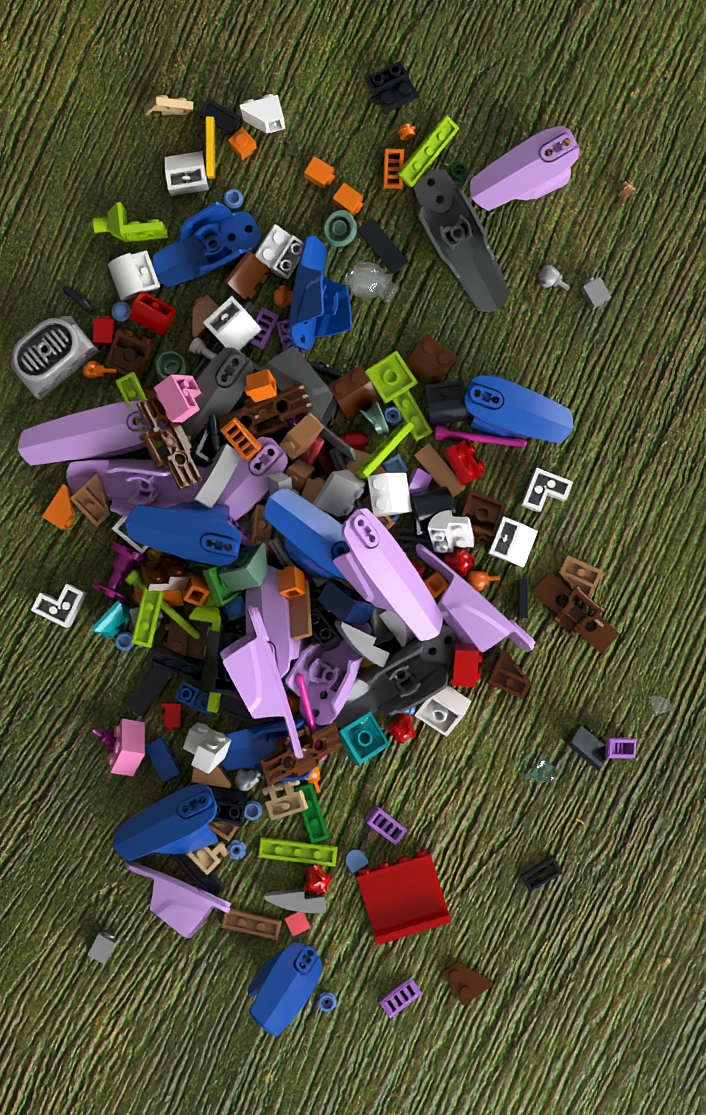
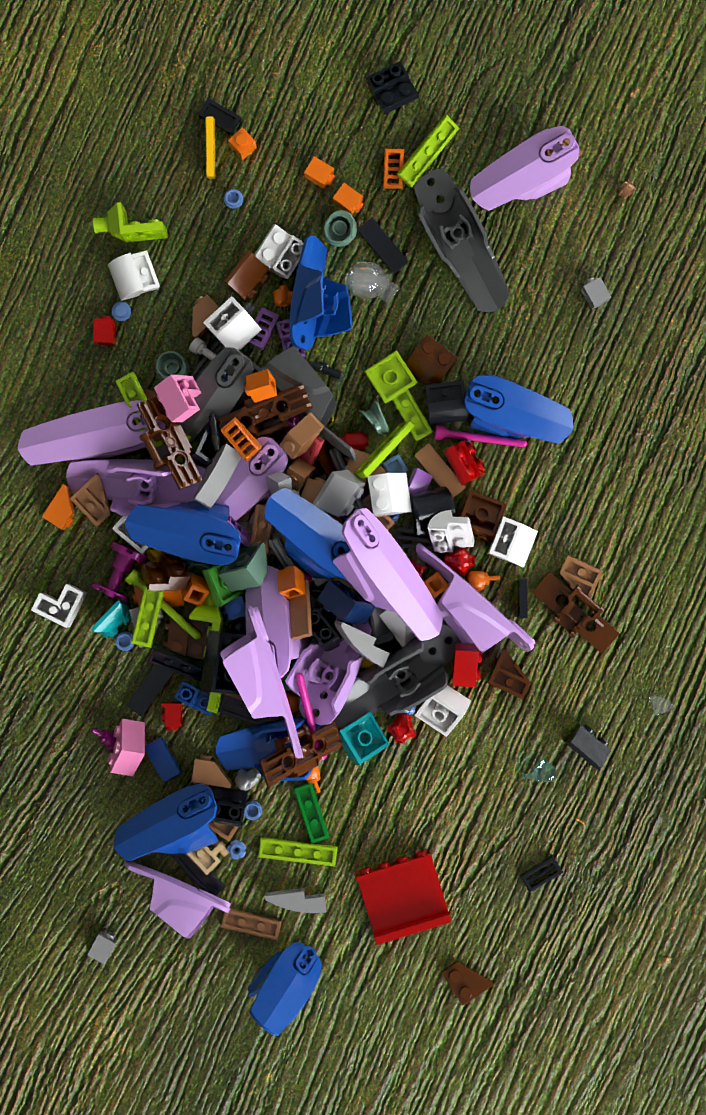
(51, 354): light grey brick -> none
(79, 299): piece -> none
(94, 369): orange piece -> none
(130, 352): reddish brown plate -> none
(152, 313): red brick -> none
(169, 106): tan wing -> none
(186, 173): white slope -> none
(205, 245): blue piece -> none
(207, 746): white brick -> none
(264, 113): white slope -> none
(286, 804): tan plate -> none
(297, 923): coral tile -> none
(317, 880): red rock -> none
(327, 1006): medium blue plate -> none
(353, 392): reddish brown slope -> none
(355, 860): medium blue tile -> none
(373, 813): medium lavender slope -> none
(397, 416): medium blue plate -> none
(404, 1002): medium lavender slope -> none
(406, 131): orange plate -> none
(463, 171): dark green plate -> none
(543, 484): white brick -> none
(551, 277): light grey piece -> none
(620, 747): medium lavender slope -> none

